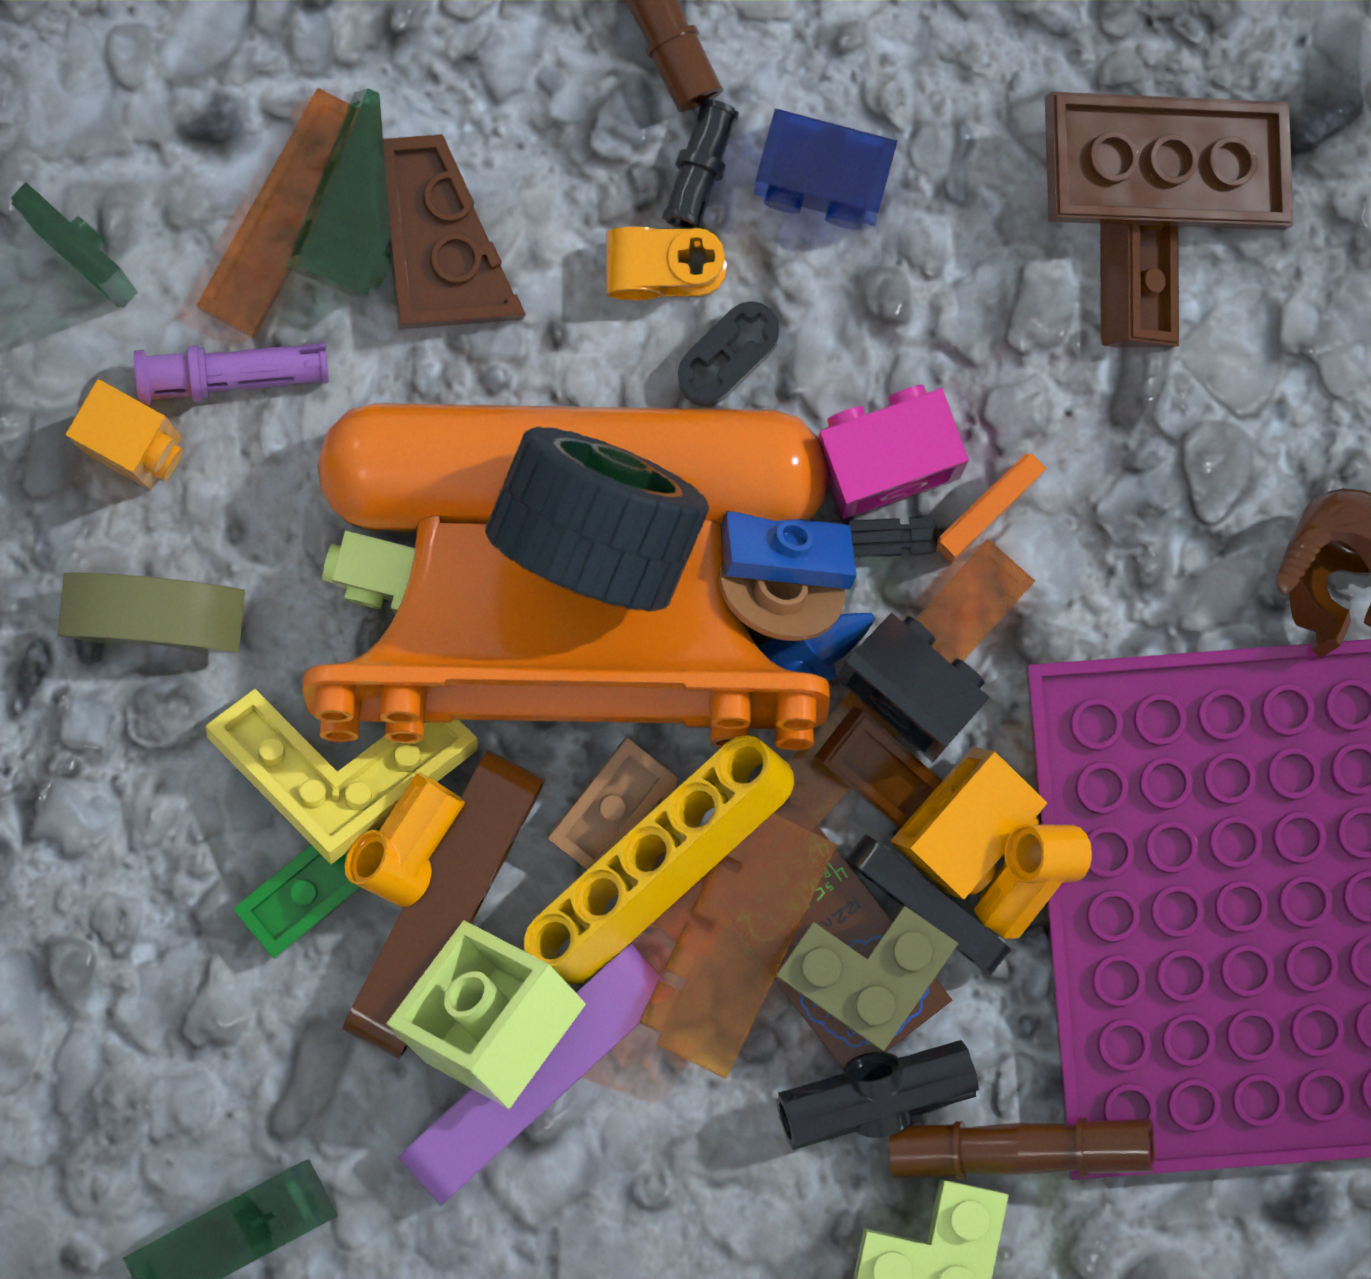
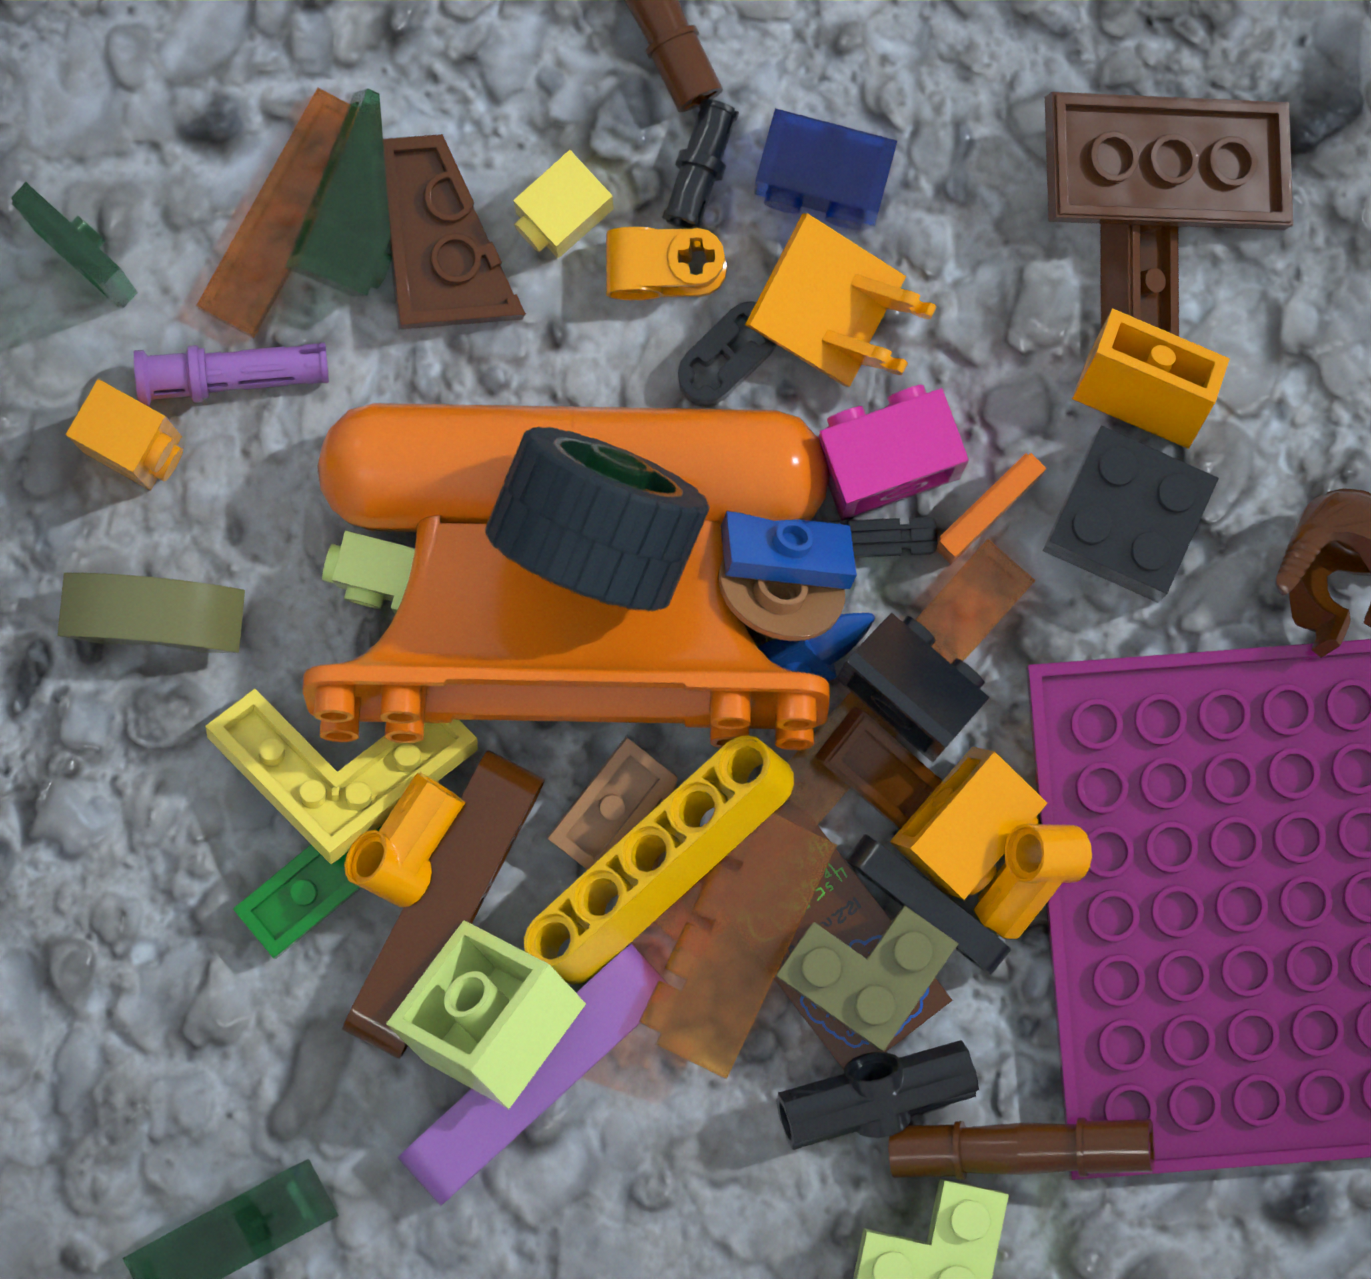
(561, 206): none -> light yellow brick
(830, 301): none -> light orange plate
(1130, 514): none -> black brick
(1151, 378): none -> light orange brick

